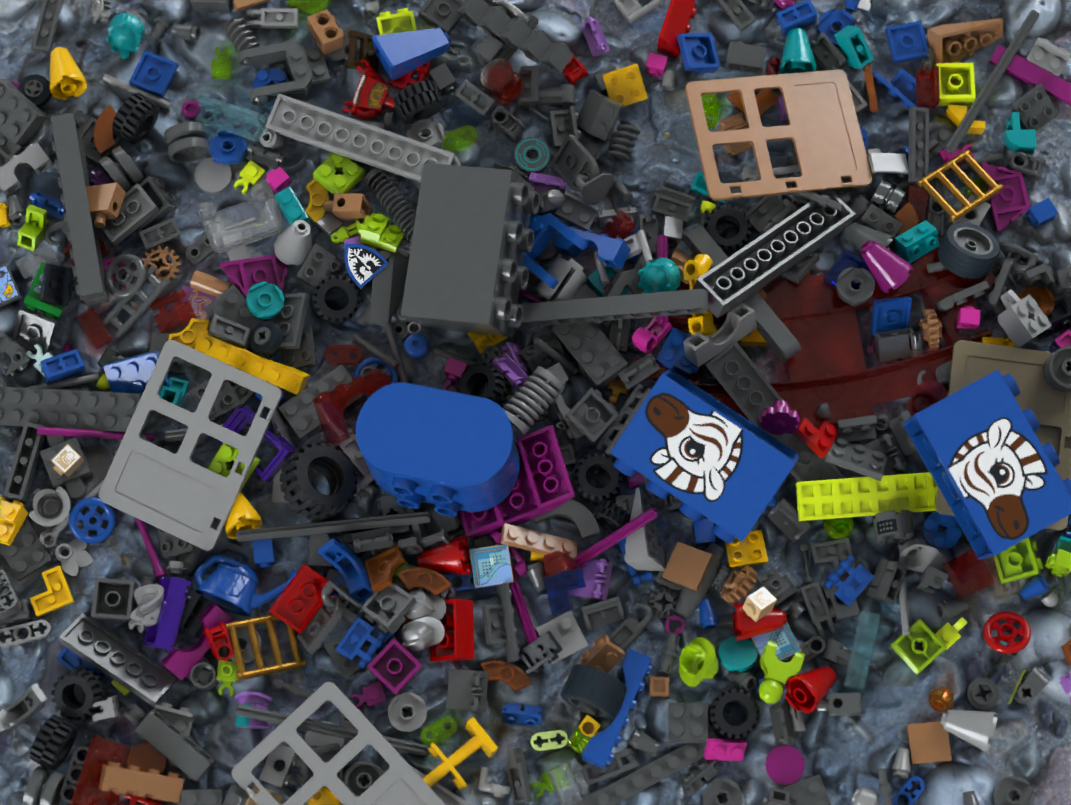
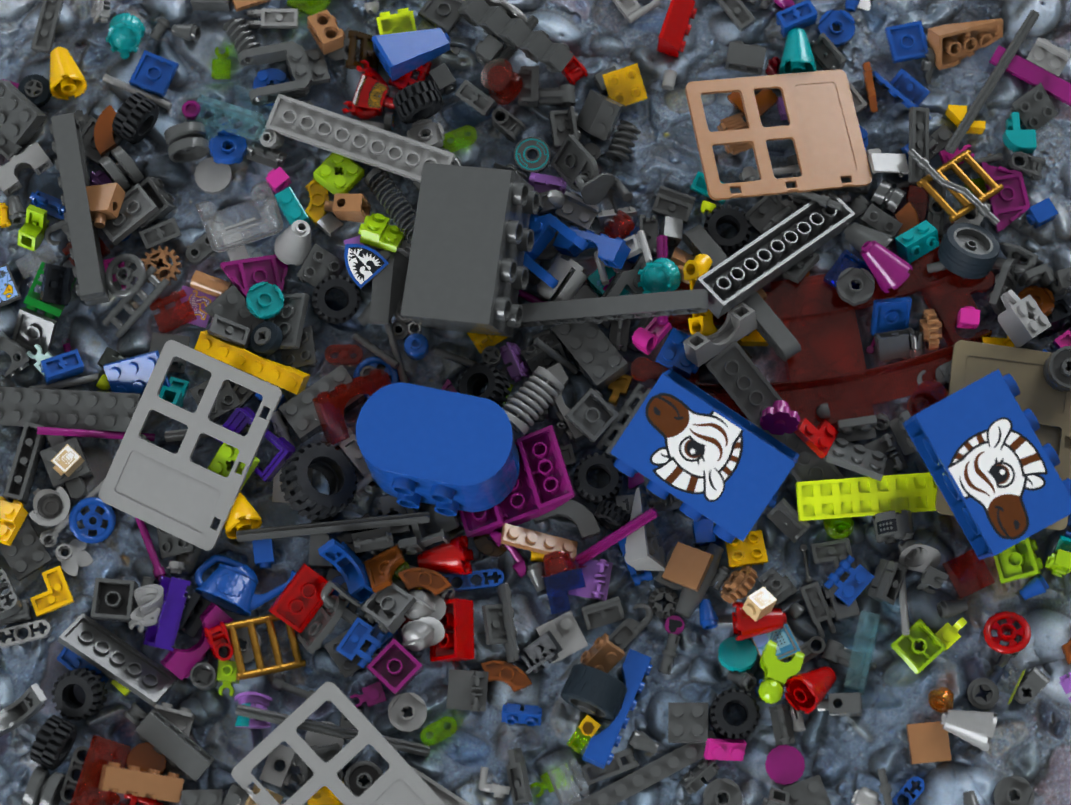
(94, 328): clear red plate -> none
(110, 708): light grey hinge -> none
(191, 333): yellow tile -> none
(251, 175): neon yellow plate -> none
(346, 232): lime piece -> none
(454, 369): dark pink plate -> none
(479, 740): yellow piece -> none
(491, 565): piece -> none
(511, 370): medium lavender hinge -> none
(522, 610): magenta axle -> none
(549, 735): yellowish green beam -> none
(594, 37): medium lavender hinge -> none
(639, 371): dark grey hinge -> none
(656, 65): dark pink plate -> none
(658, 686): medium nougat tile -> none
(698, 52): blue plate -> none
(698, 662): lime hat -> none
(711, 109): clear neon green plate -> none
(854, 47): teal brick -> none
(901, 764): light grey cone -> none
(927, 88): clear red hinge -> none
(939, 540): blue plate -> none
(956, 84): neon yellow brick -> none
(961, 297): dark grey hinge -> none
(982, 208): none -> dark grey bar
(1050, 599): light grey hinge -> none

